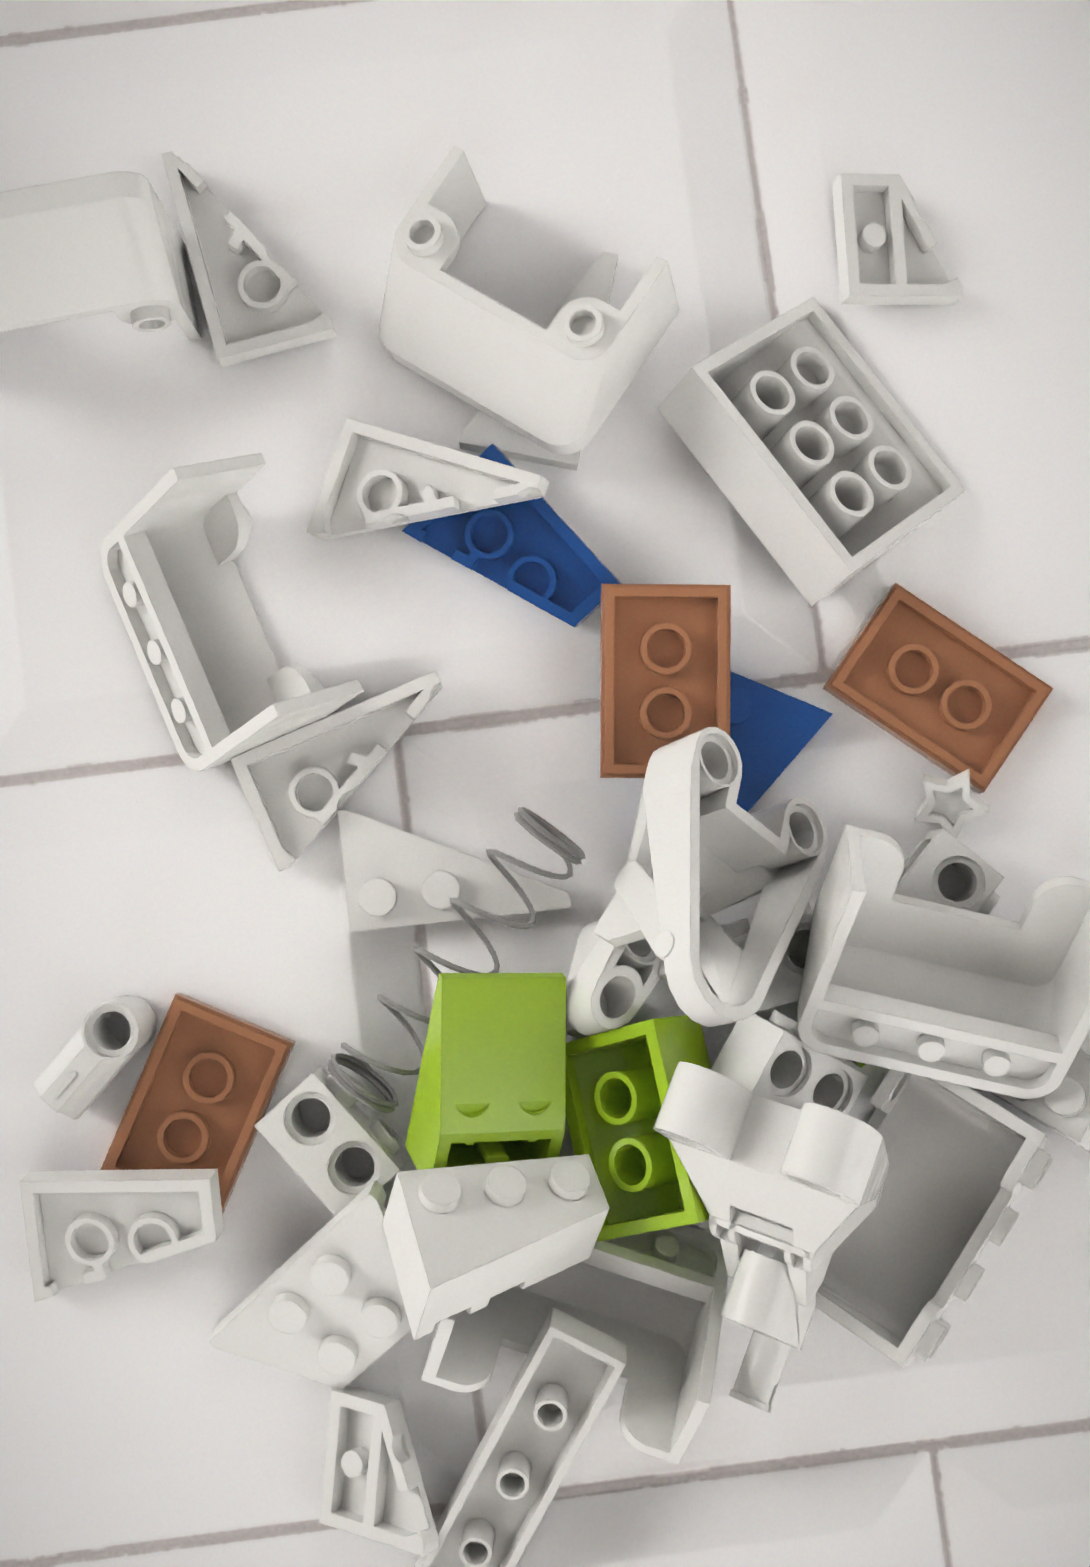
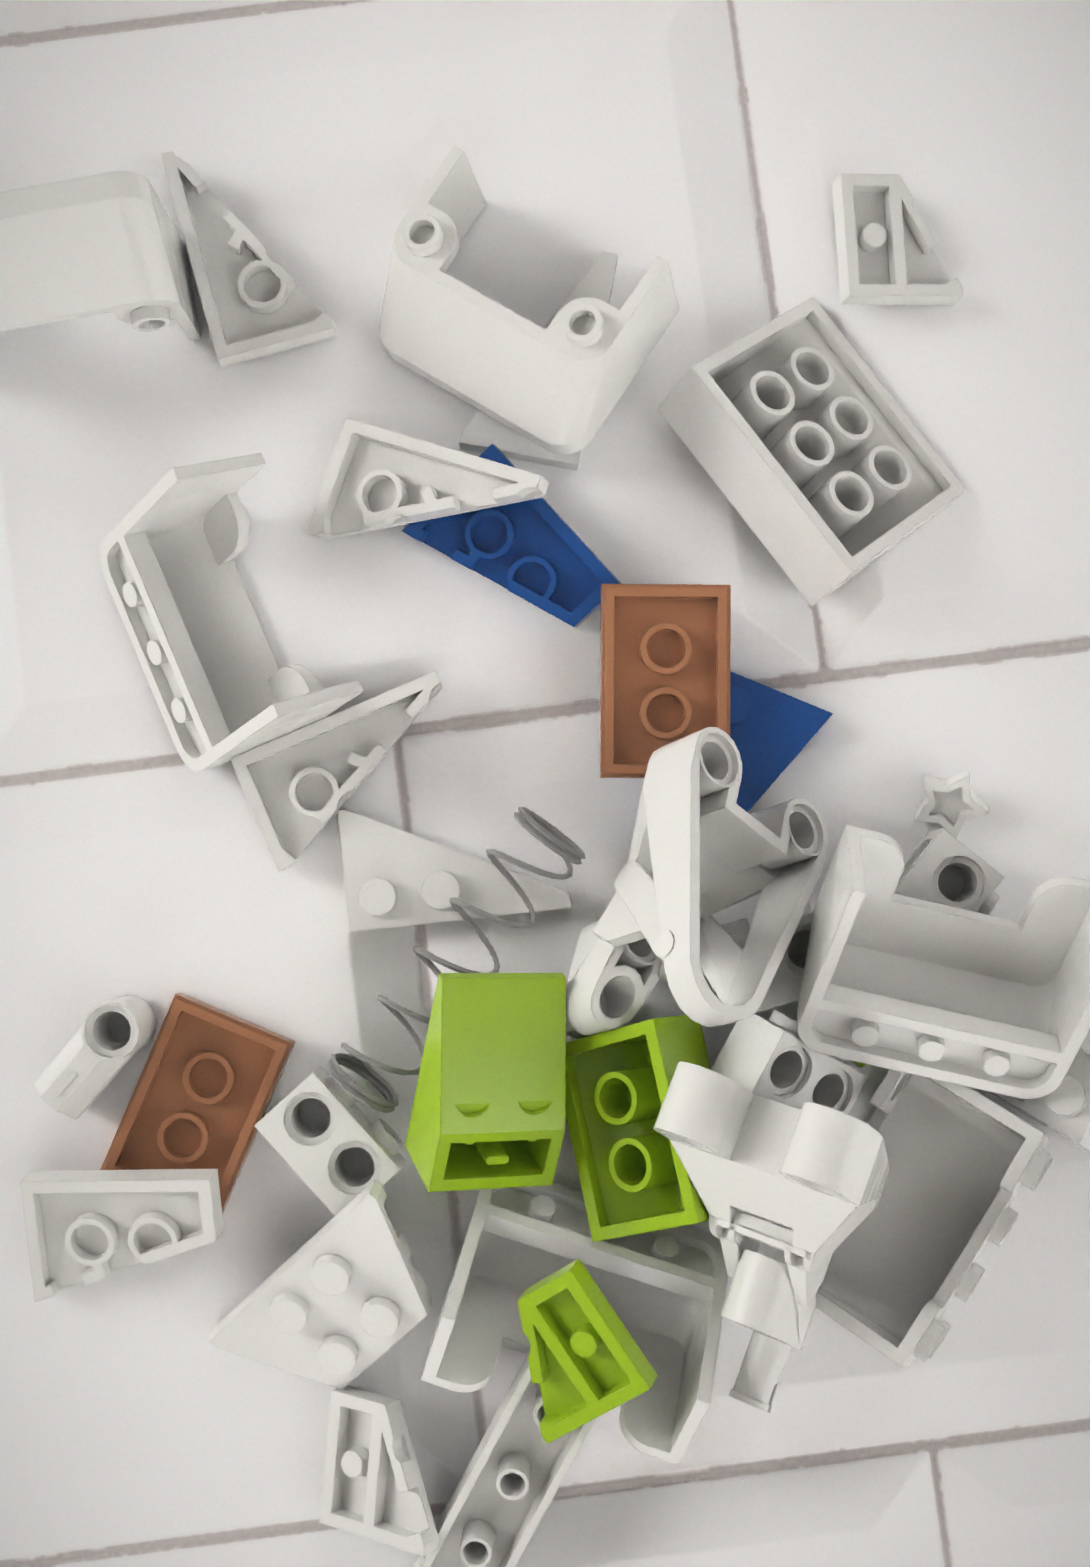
(487, 1228): white wedge -> none
(579, 1351): none -> lime wing
(937, 688): nougat tile -> none

